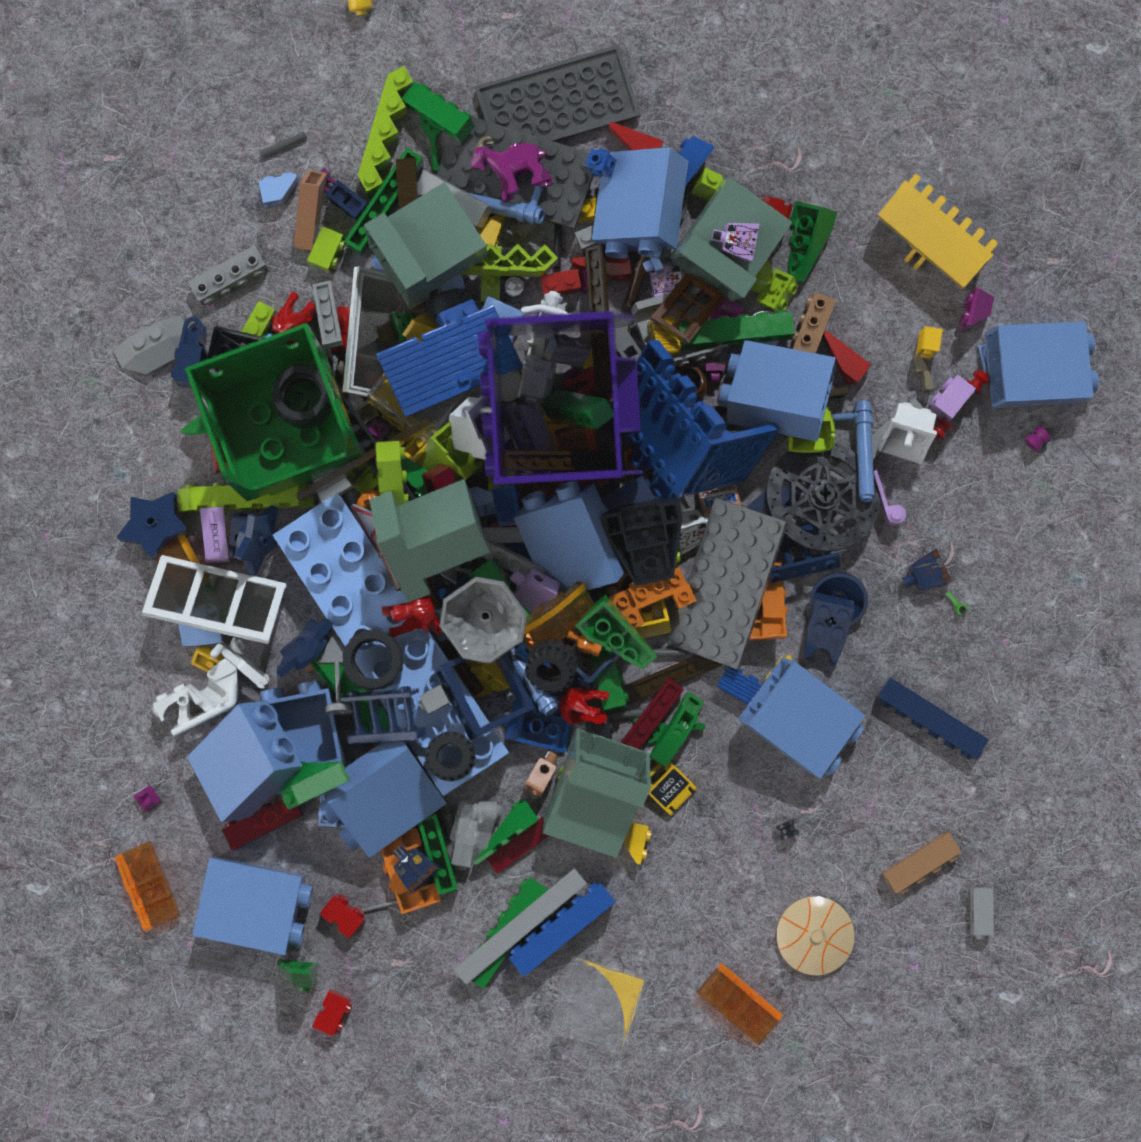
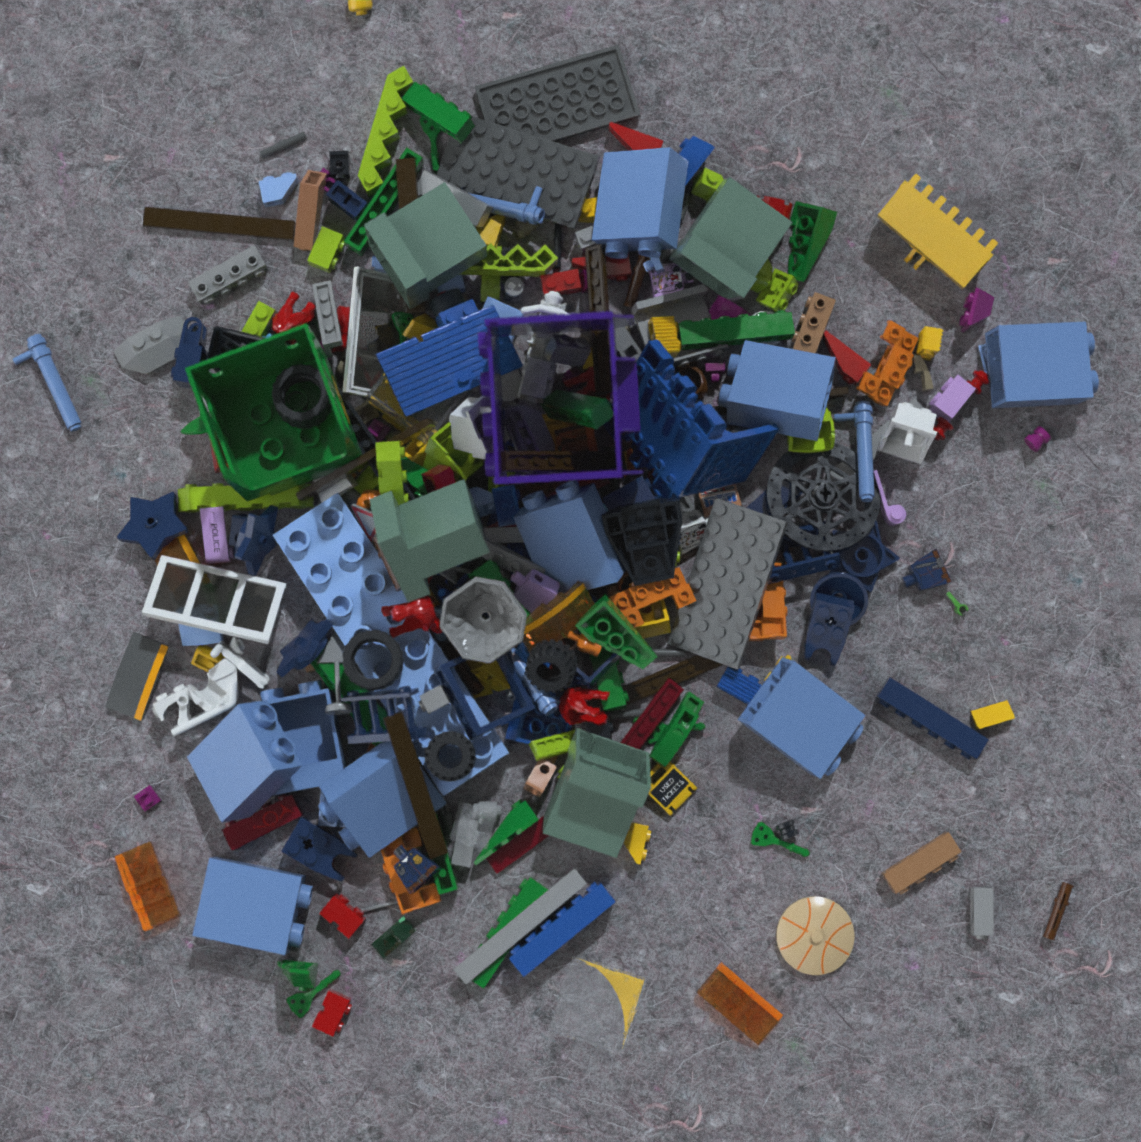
(42, 355): none -> medium blue cylinder
(137, 676): none -> dark grey slope
(219, 223): none -> dark brown tile
(308, 996): none -> green piece
(312, 781): green wedge -> none
(324, 851): none -> dark blue brick
(342, 172): none -> black brick
(393, 937): none -> clear green slope
(415, 785): none -> dark brown tile
(511, 164): magenta animal -> none
(551, 745): none -> lime plate
(600, 163): blue brick -> none
(675, 295): reddish brown piece -> none
(737, 240): lavender torso -> none
(772, 839): none -> green piece
(875, 558): none -> dark blue plate
(892, 367): none -> orange bracket
(992, 714): none -> yellow slope
(1059, 907): none -> reddish brown pin

